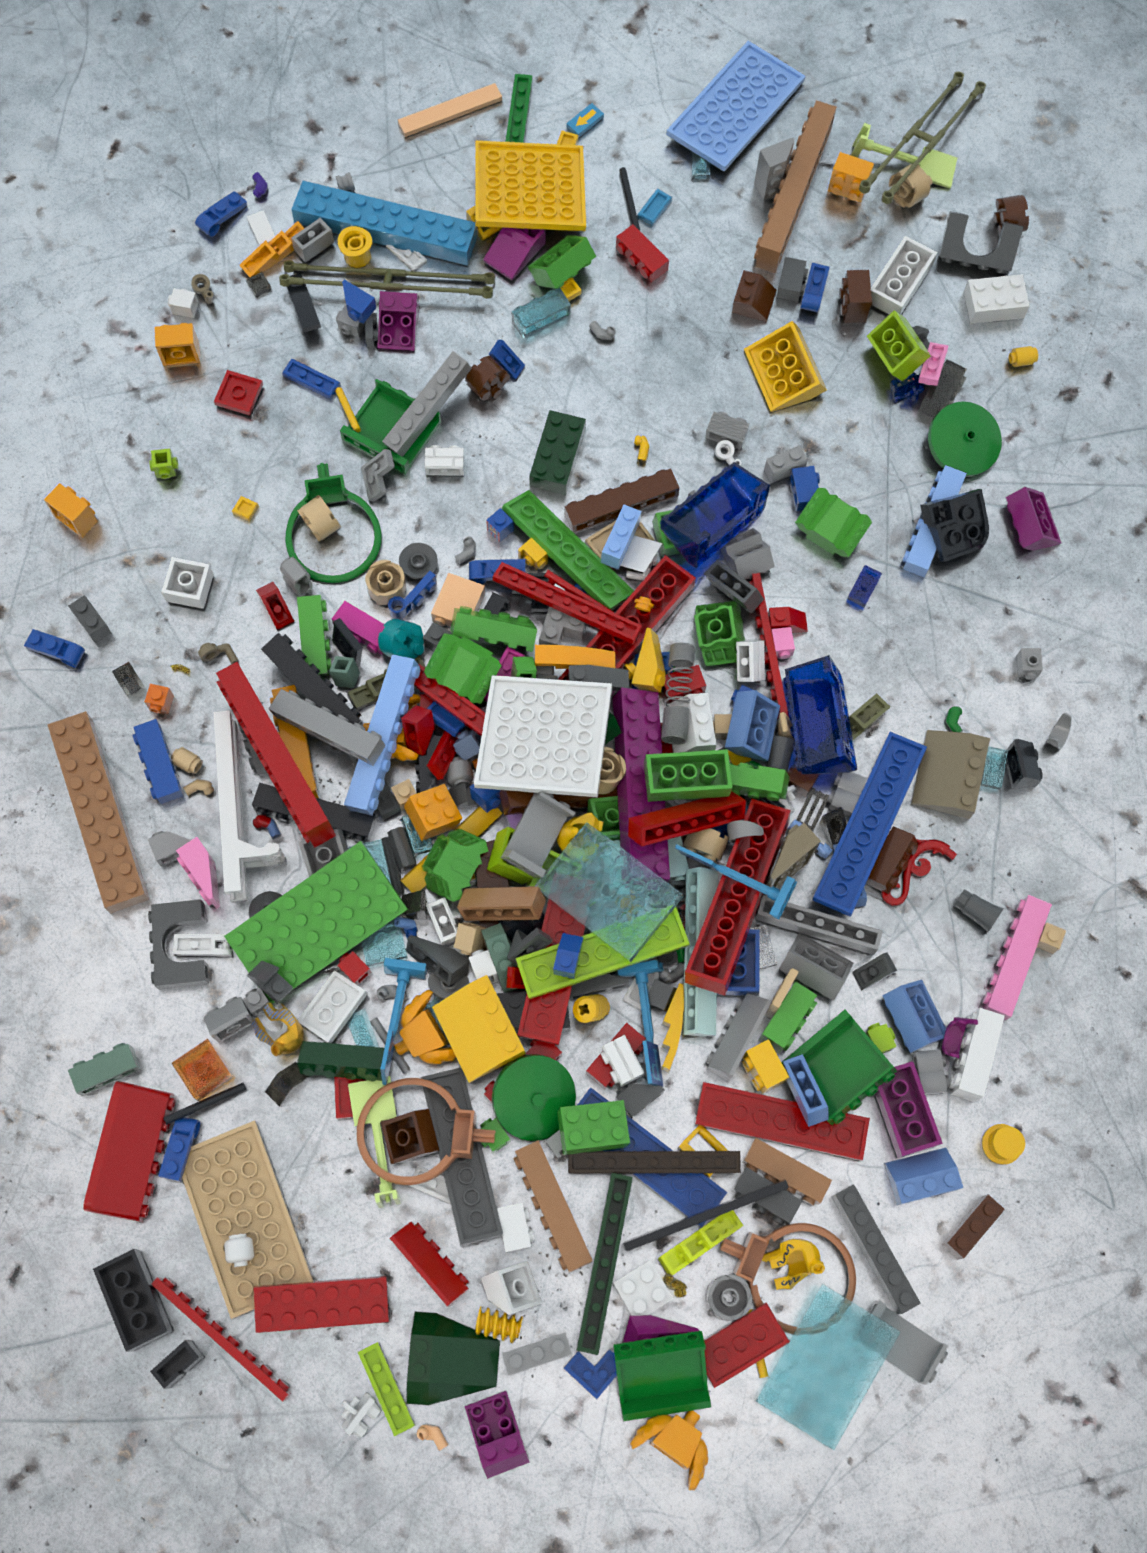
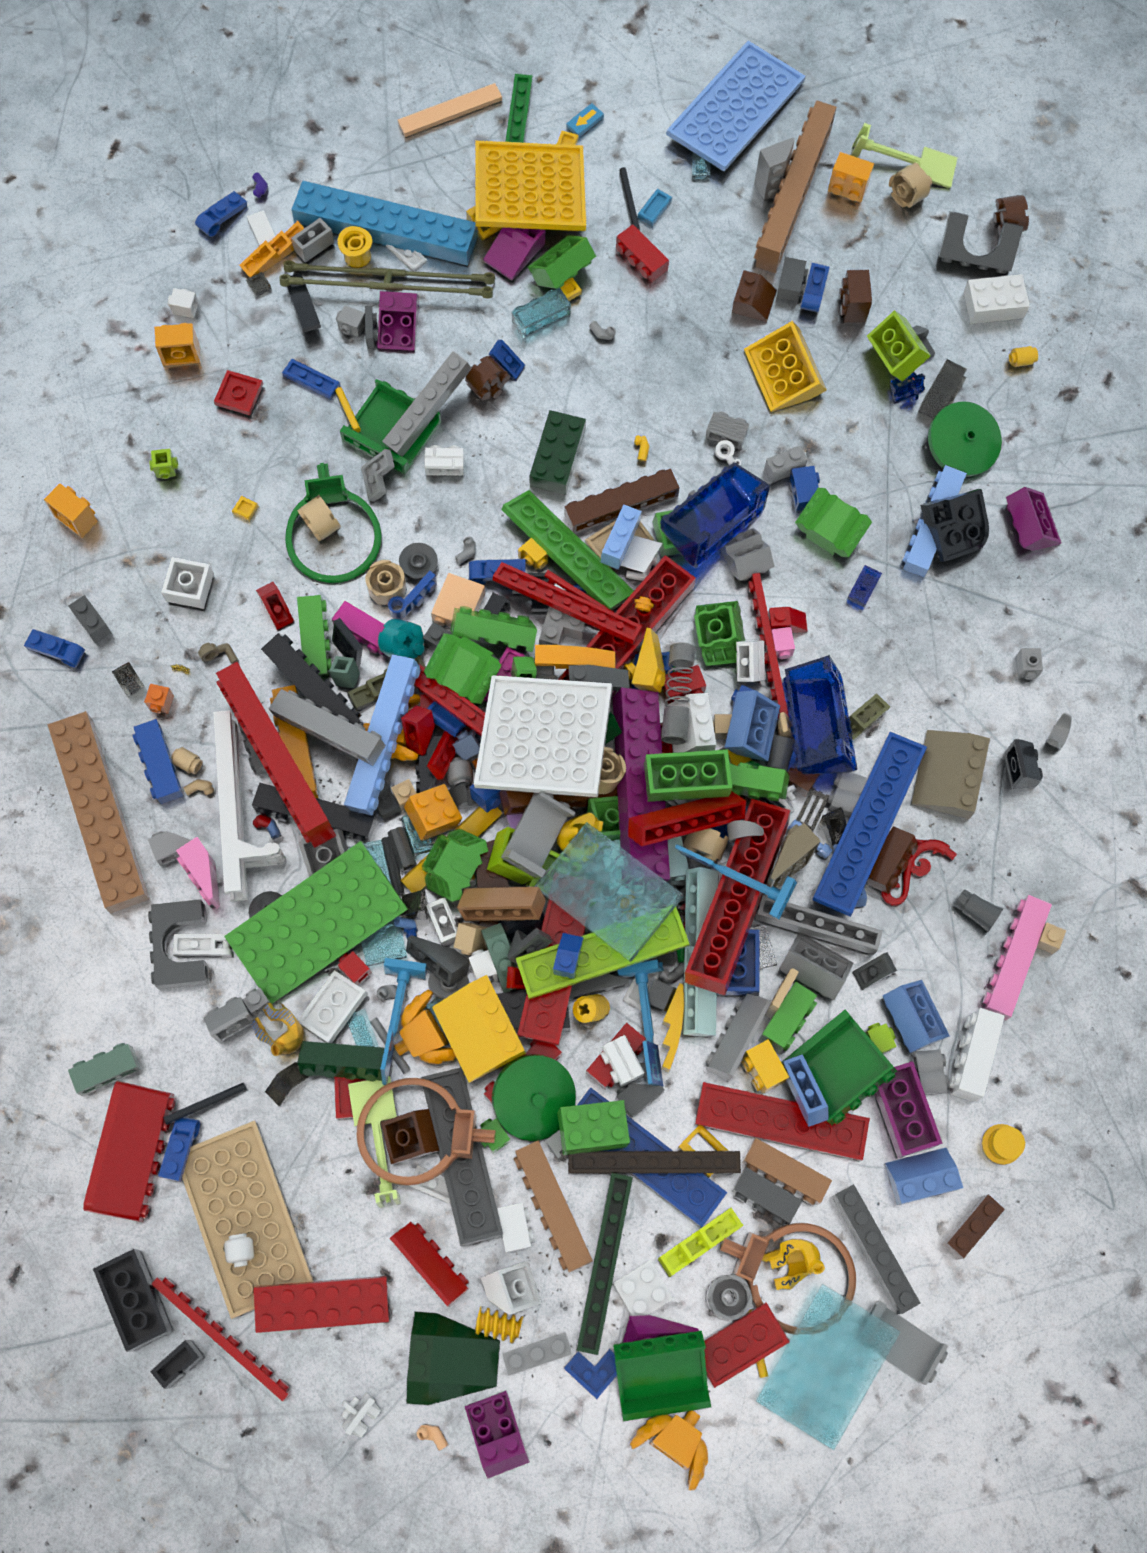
(201, 278): dark tan plate -> none
(202, 1070): clear orange brick -> none
(267, 978): dark grey slope -> none
(296, 576): light grey brick -> none
(345, 182): light grey wheel -> none
(358, 302): blue slope -> none
(386, 1389): lime plate -> none
(500, 525): blue brick -> none
(676, 1285): clear yellow arm -> none
(706, 1215): black tile -> none
(734, 586): dark grey brick -> none
(887, 196): olive bar -> none
(902, 276): white brick -> none
(933, 366): bright pink plate -> none
(952, 719): green arm -> none
(954, 1035): magenta helmet -> none
(994, 768): clear light blue plate -> none

